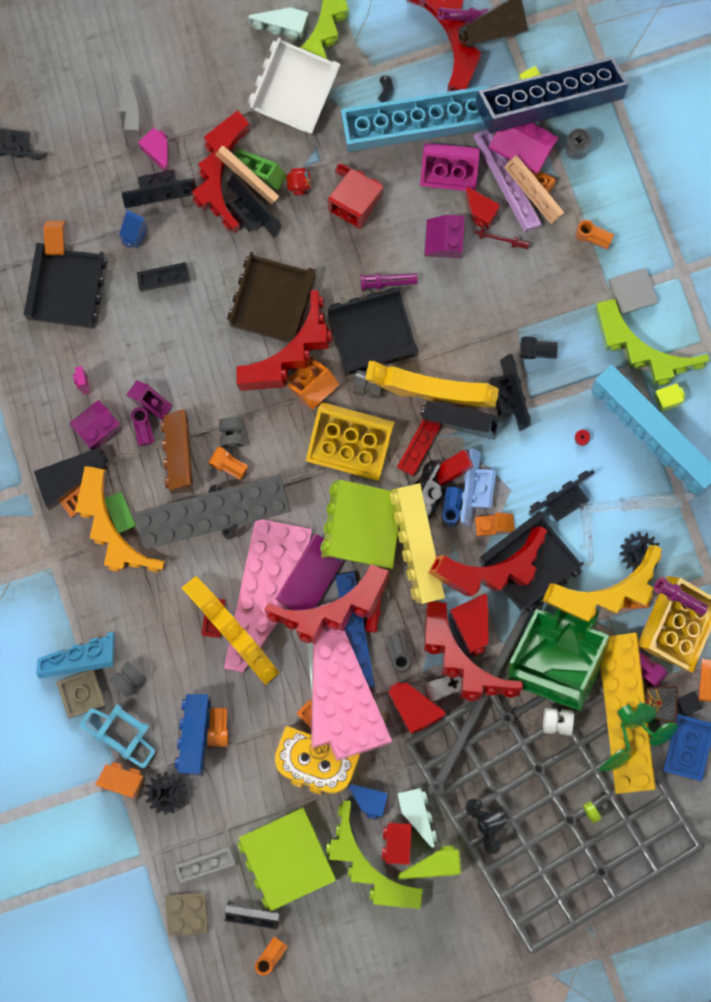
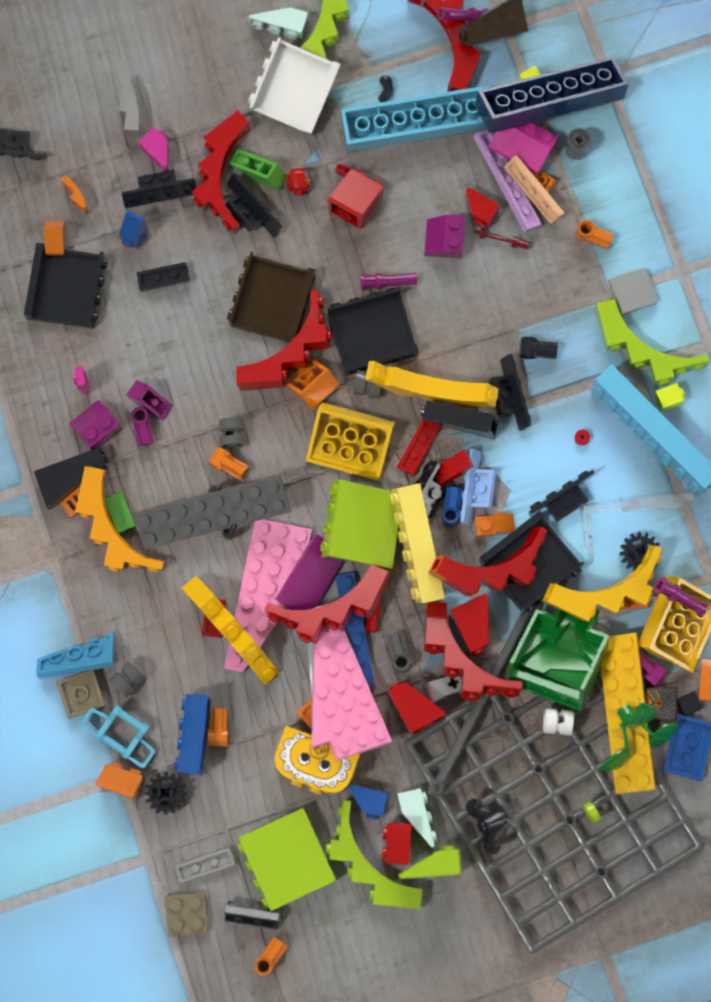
(76, 197): none -> orange slope
(178, 452): dark orange slope -> none
(247, 175): light nougat tile -> none
(449, 166): dark pink slope -> none

